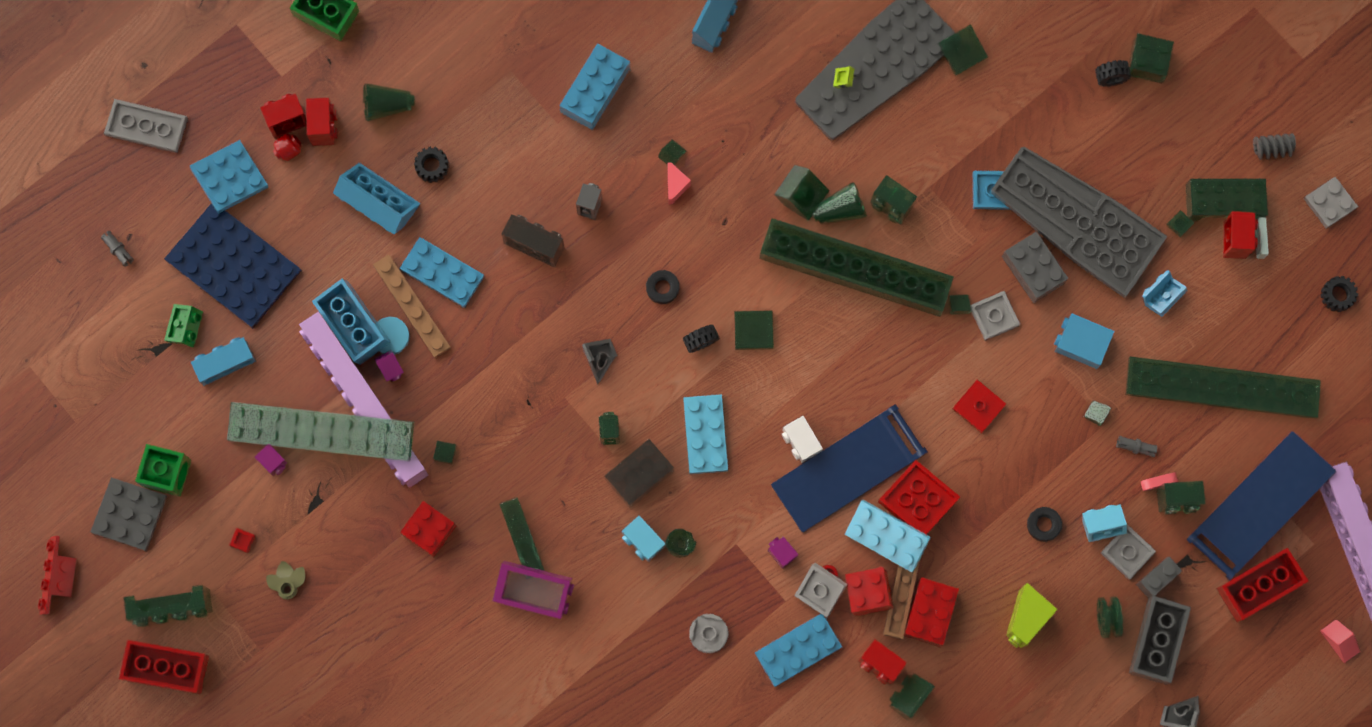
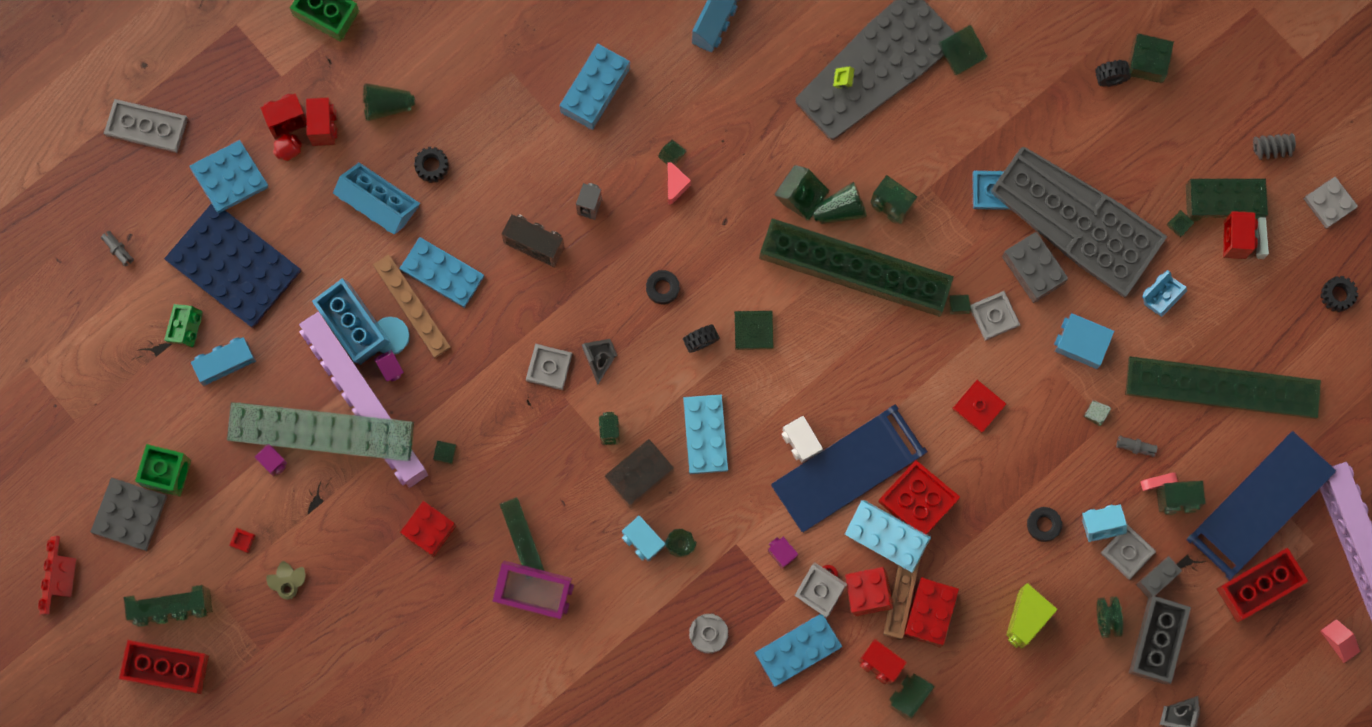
(549, 367): none -> light grey tile

